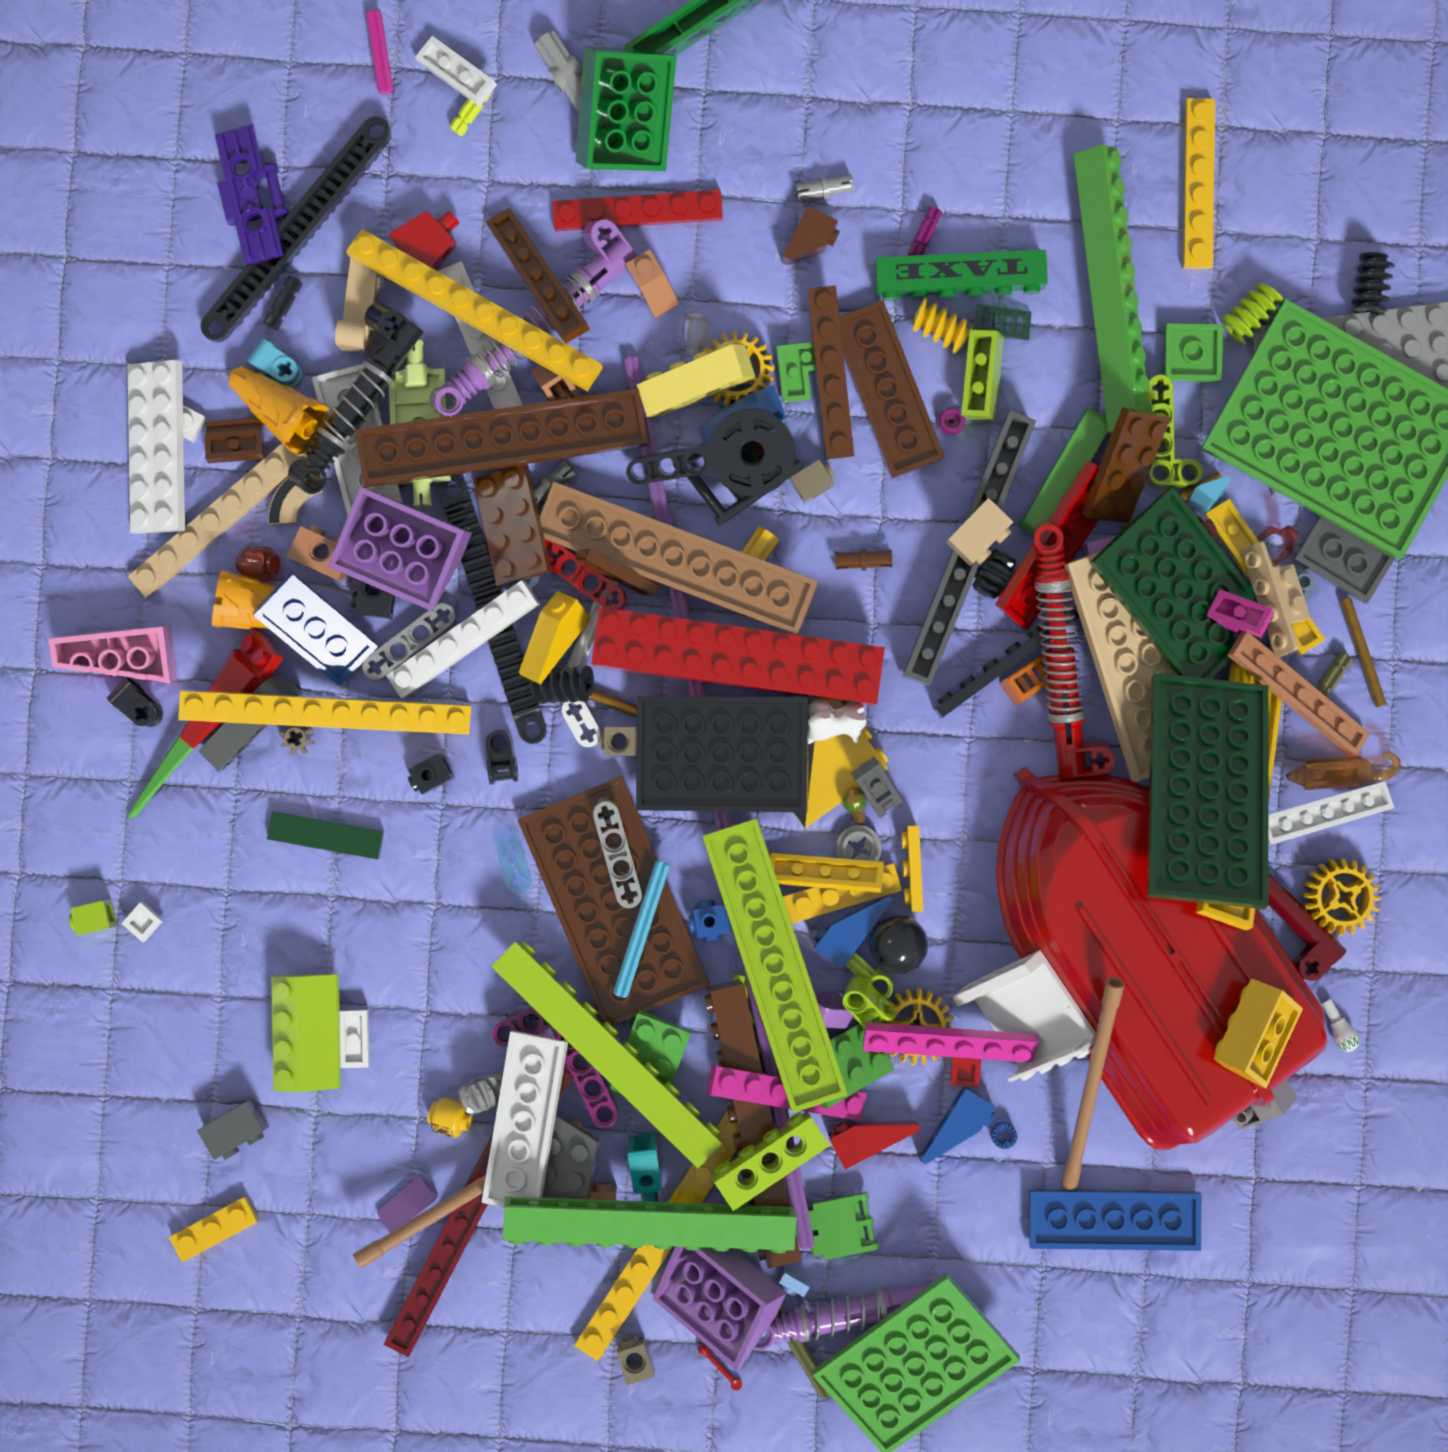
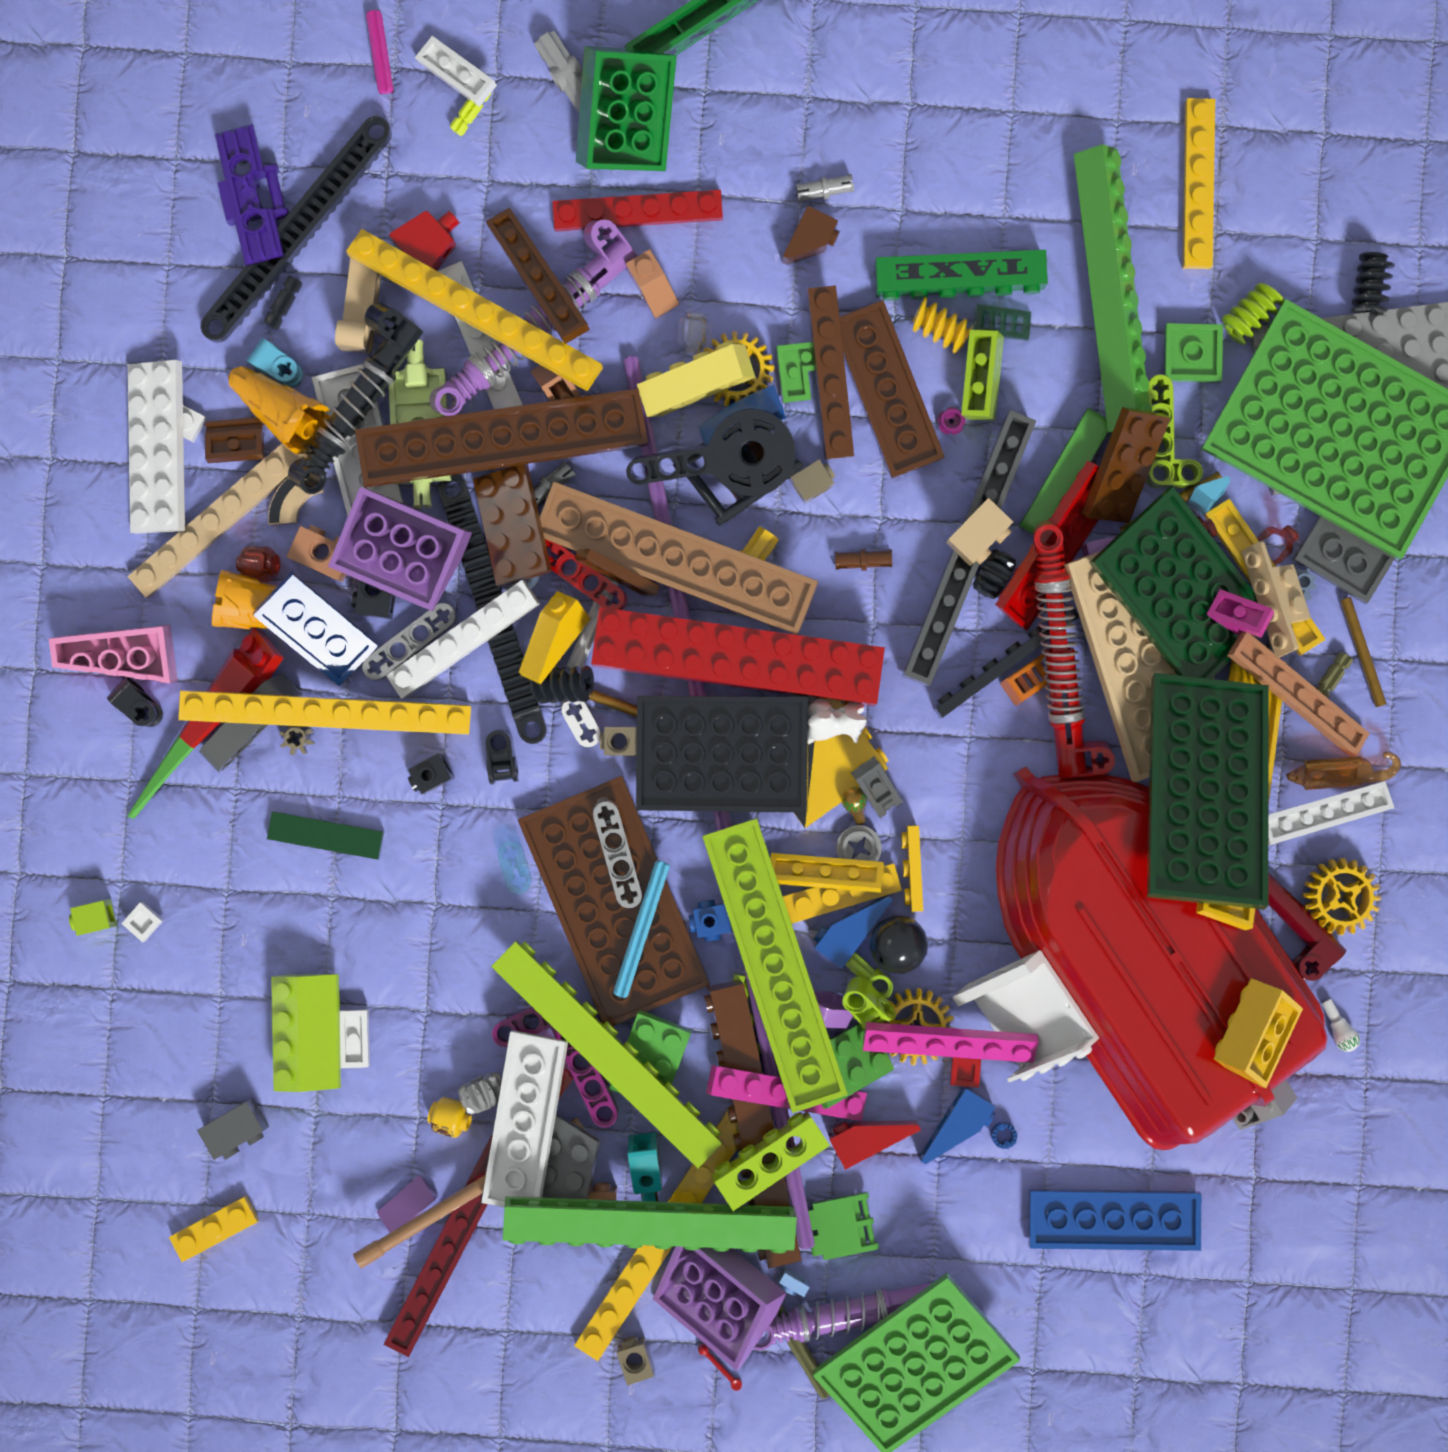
(925, 231): magenta axle -> none
(1110, 1003): medium nougat piece -> none

